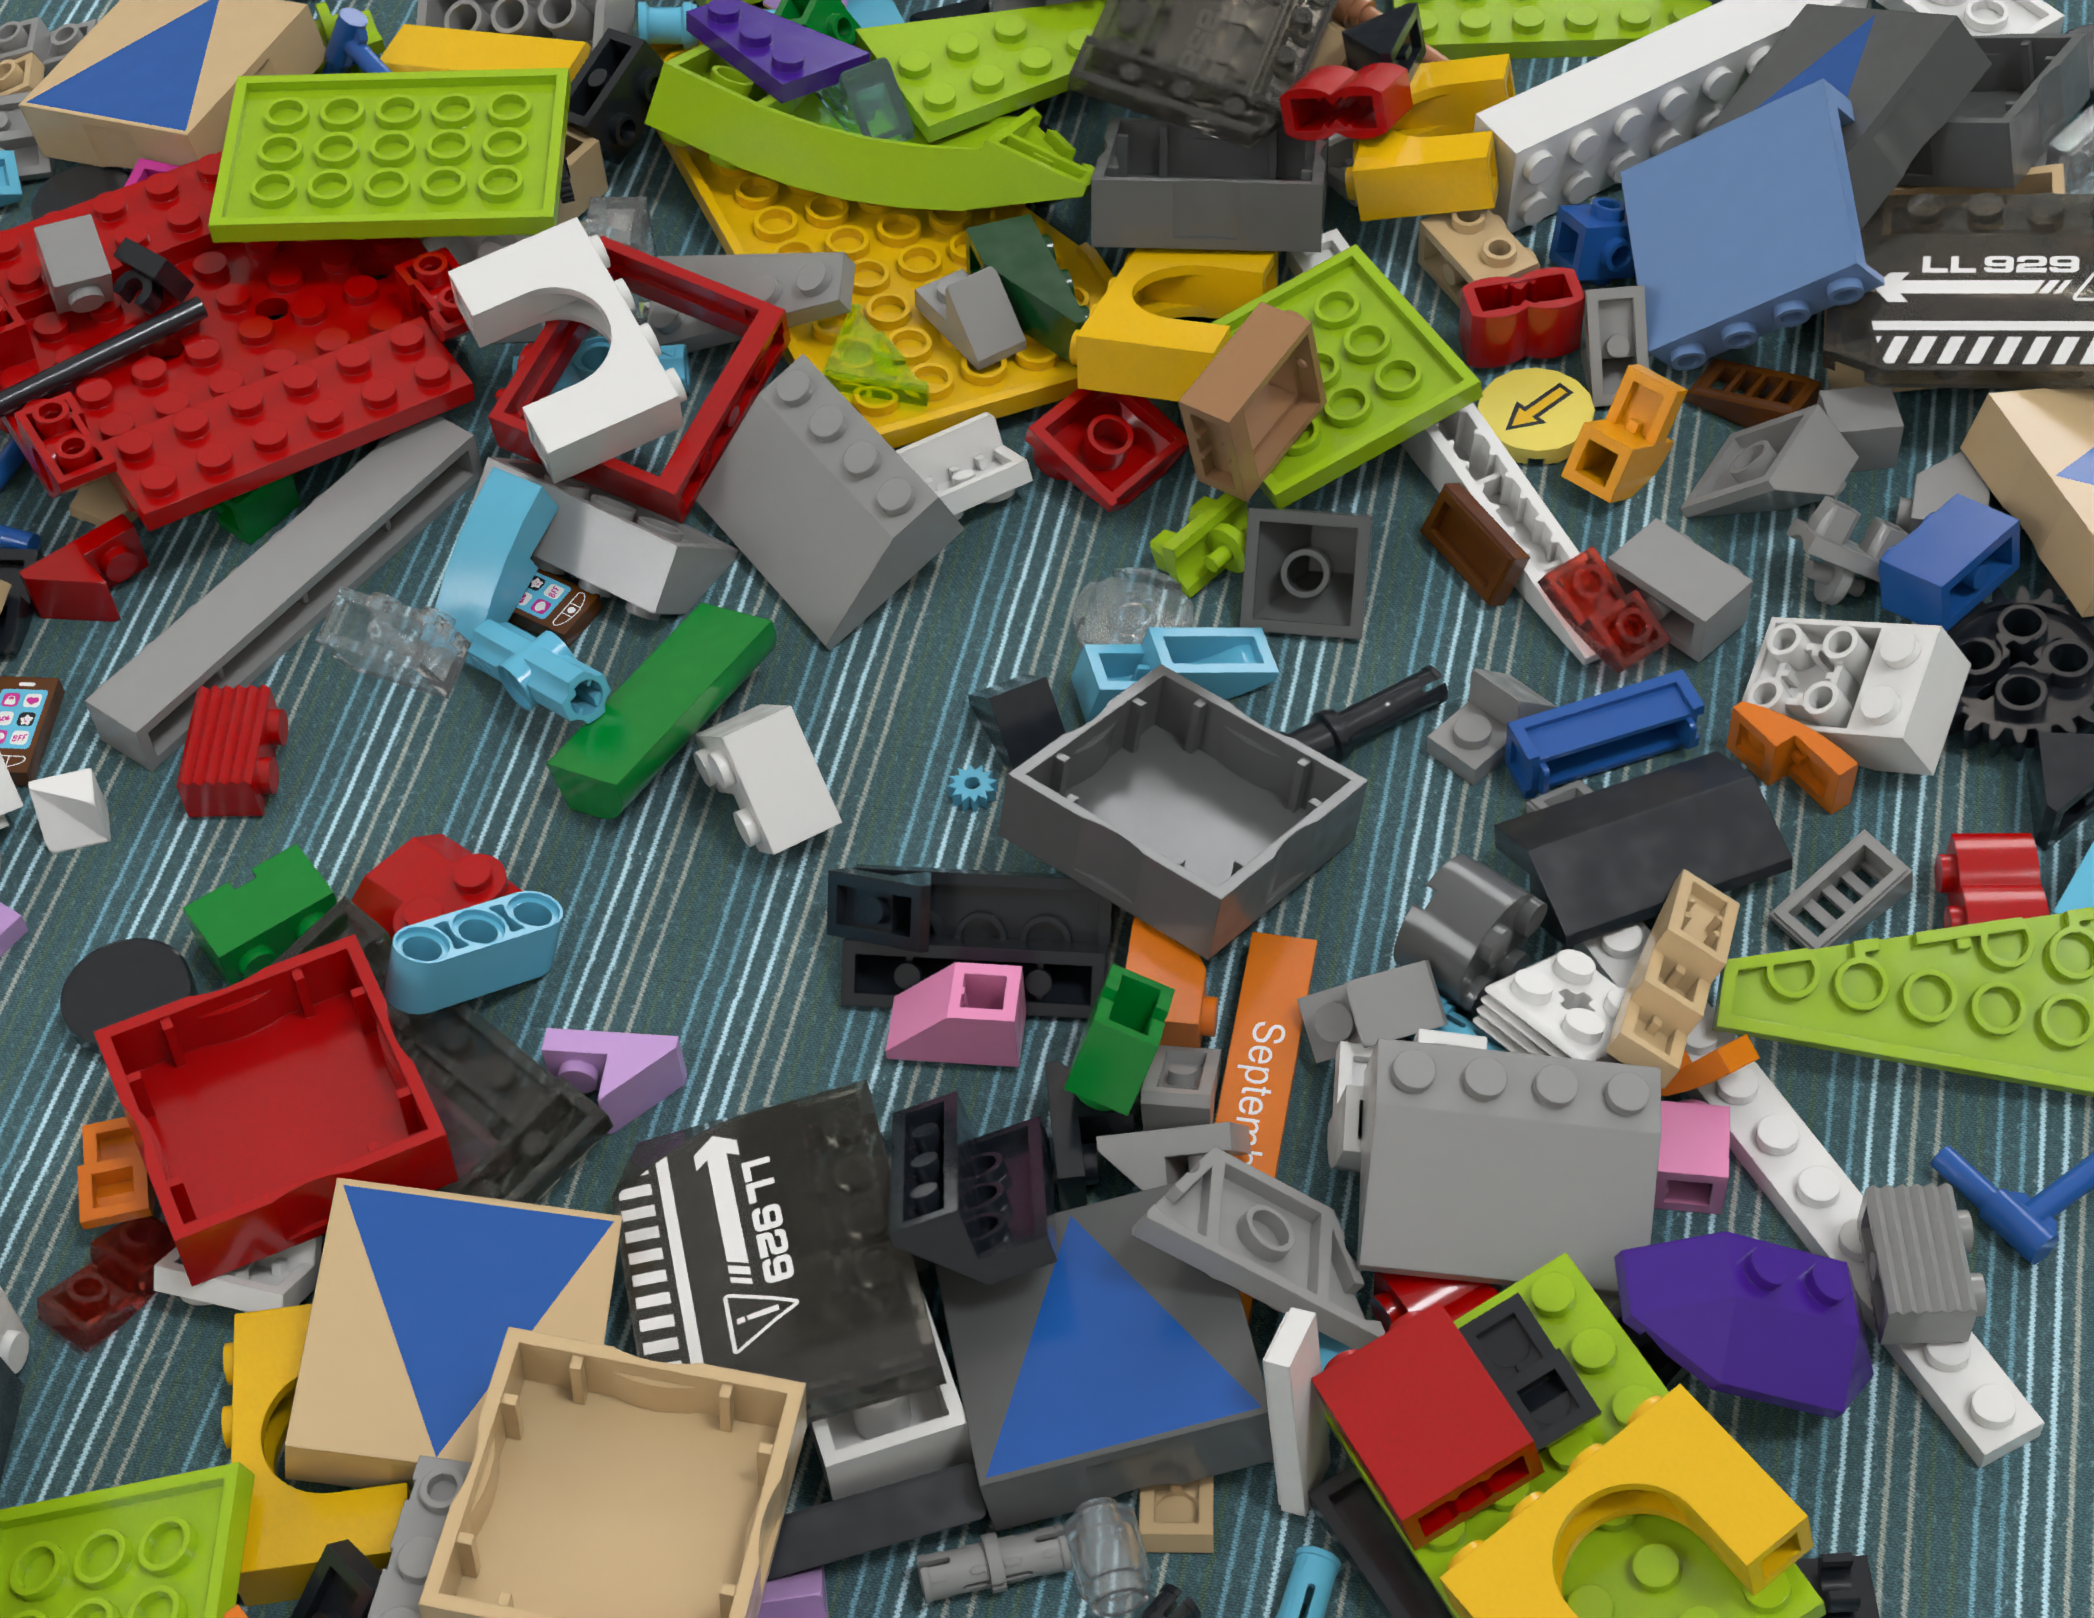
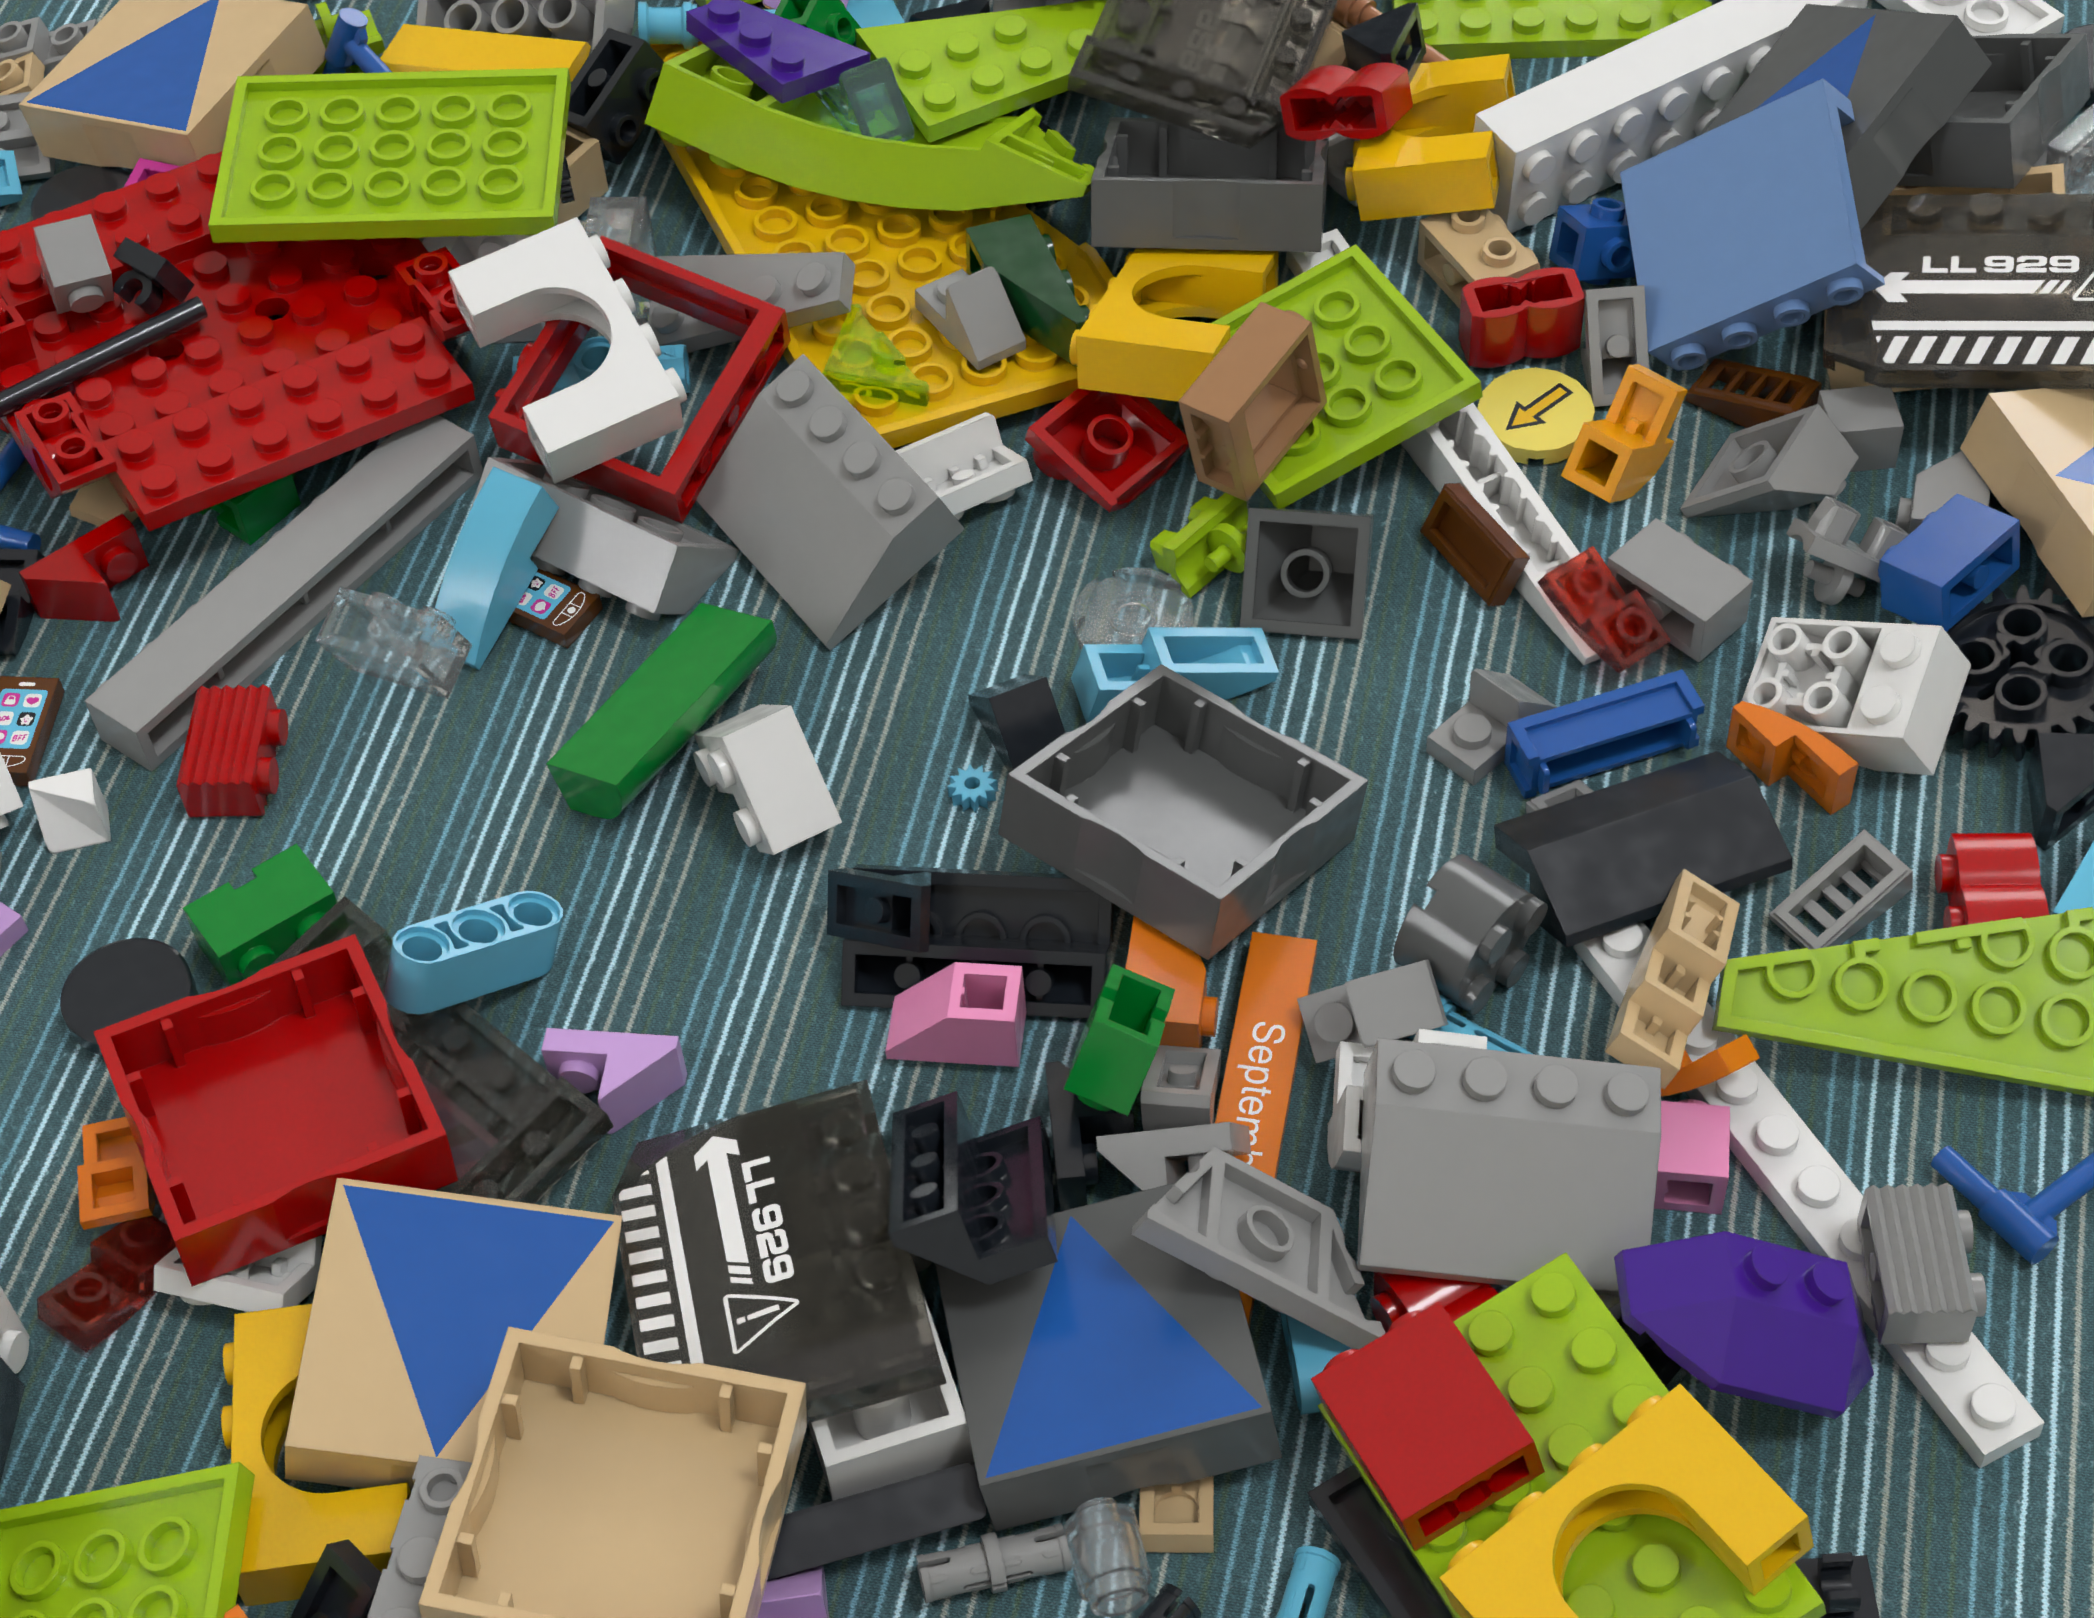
(429, 880): red slope -> none
(539, 671): medium azure piece -> none
(1296, 1410): white tile -> none
(1337, 733): black pin -> none
(1530, 1372): black slope -> none
(1553, 1009): white brick -> none

